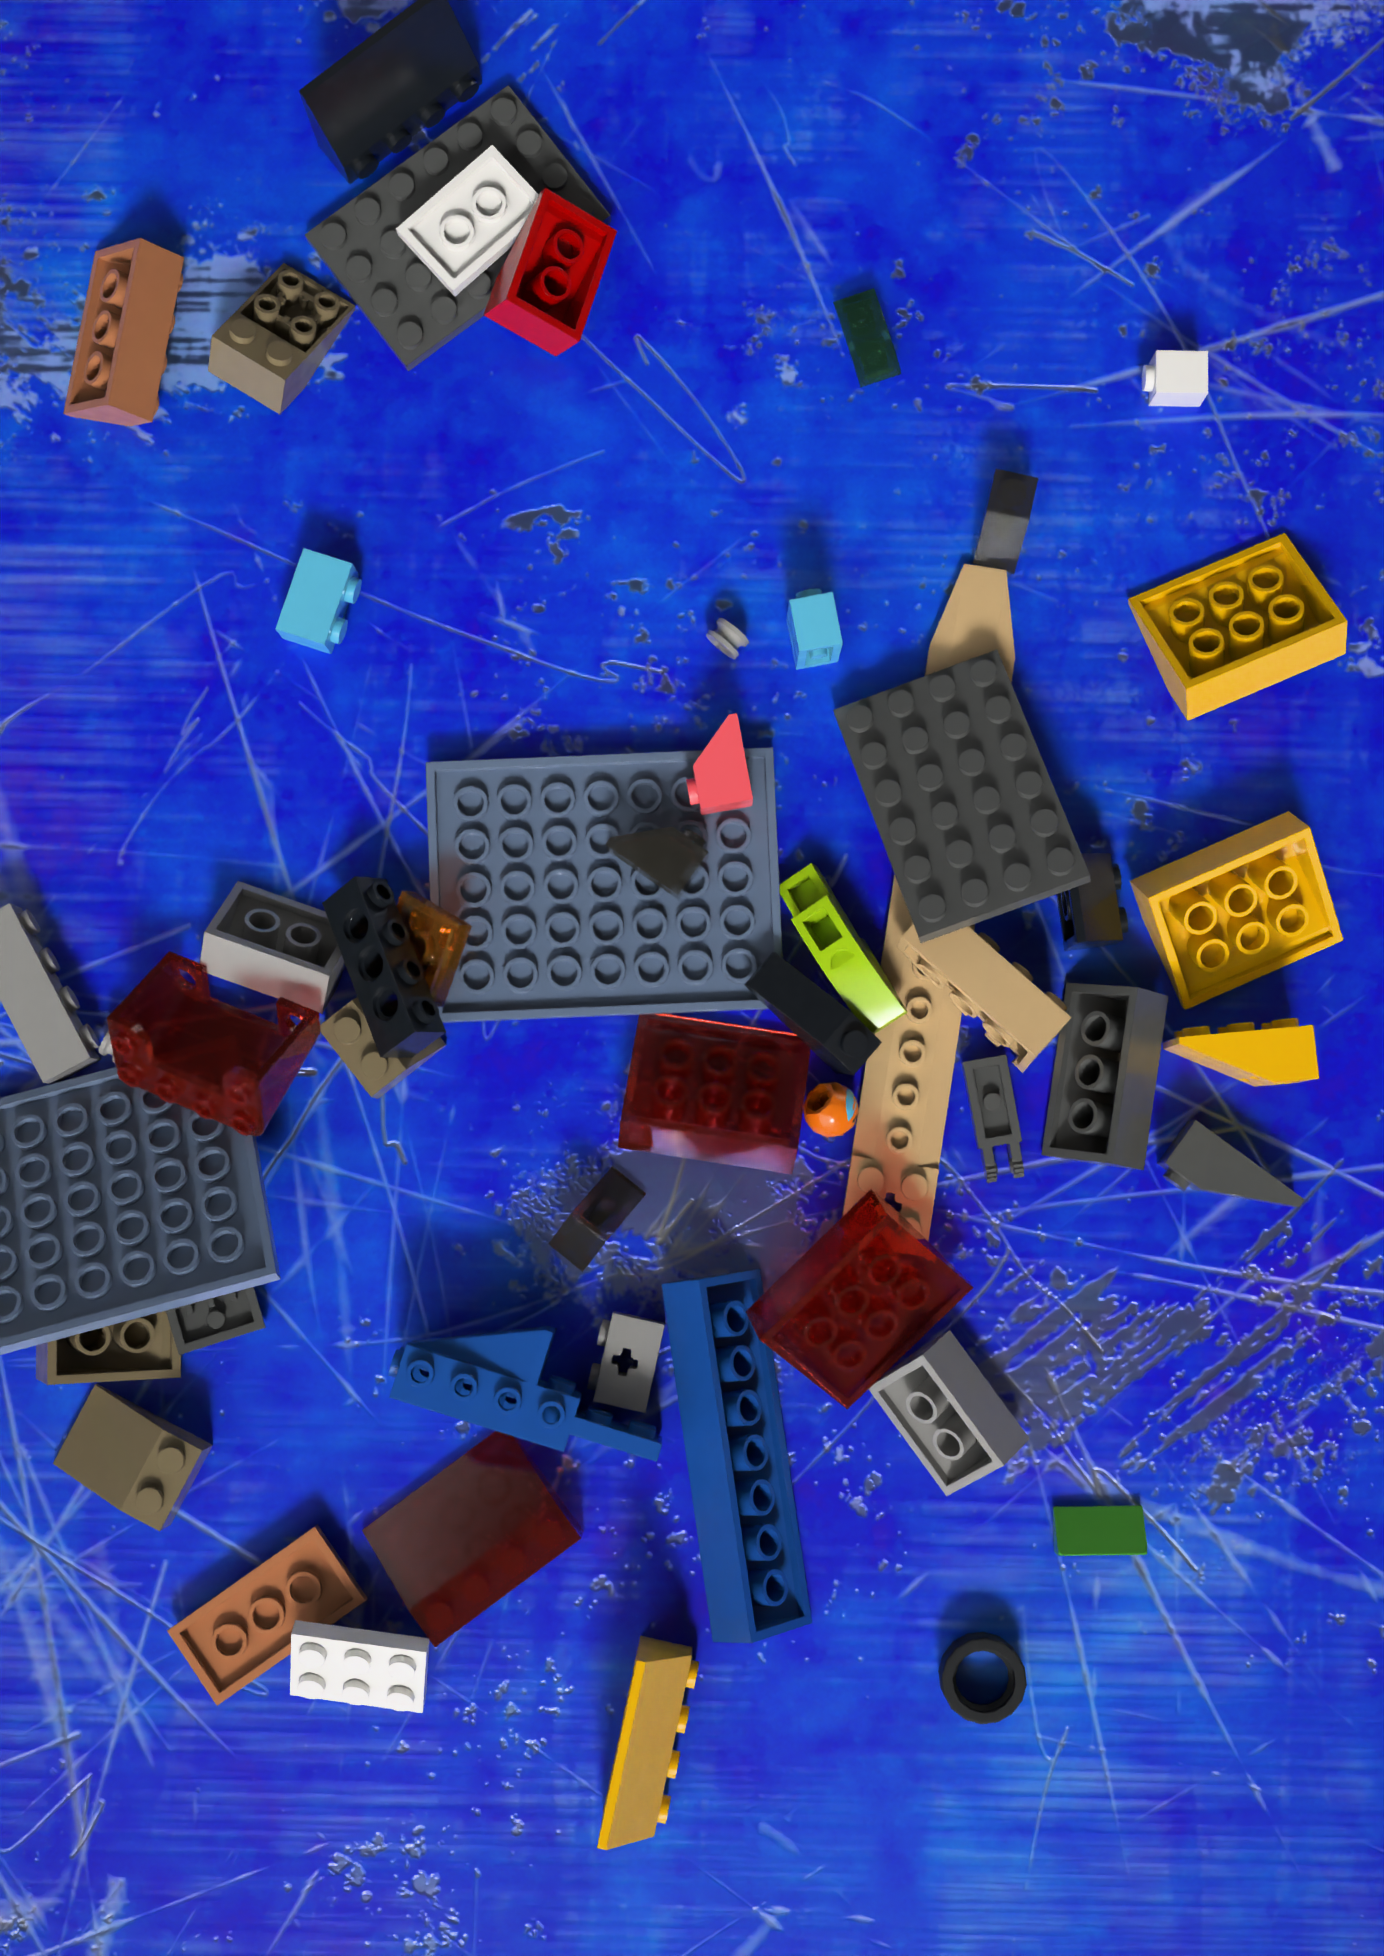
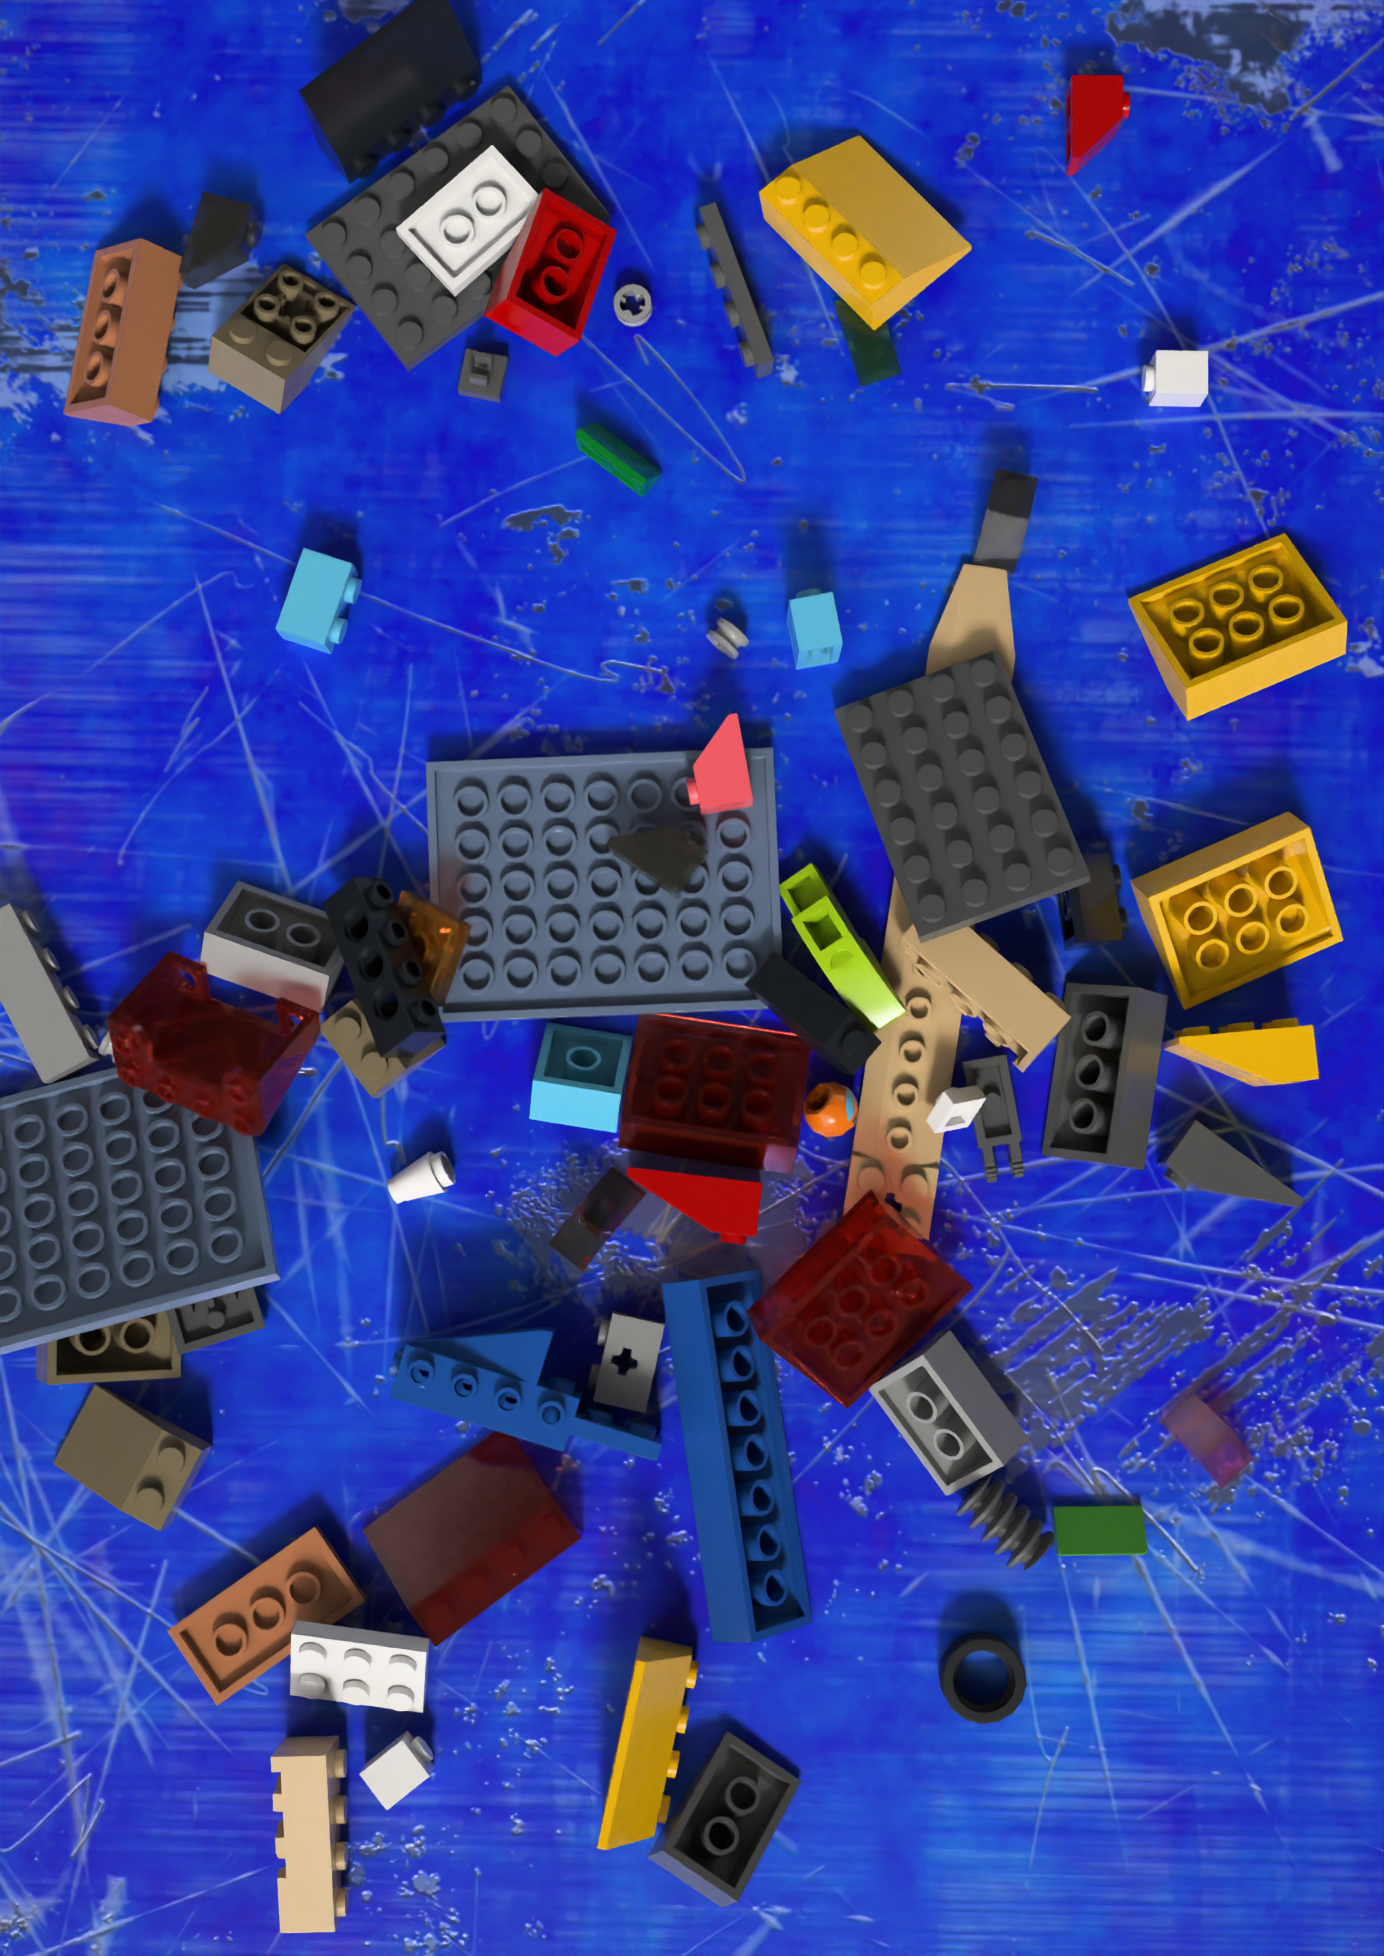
(219, 239): none -> clear smoke slope
(310, 1833): none -> tan wedge
(398, 1769): none -> white brick
(422, 1178): none -> white cone
(483, 375): none -> dark grey tile
(580, 1077): none -> medium azure slope
(617, 458): none -> green slope
(640, 294): none -> light grey bush
(713, 1202): none -> red slope
(725, 1821): none -> dark grey slope
(728, 275): none -> dark grey plate
(861, 228): none -> yellow slope
(955, 1108): none -> white plate
(1005, 1522): none -> dark grey piece
(1092, 116): none -> red slope
(1207, 1440): none -> clear pink slope

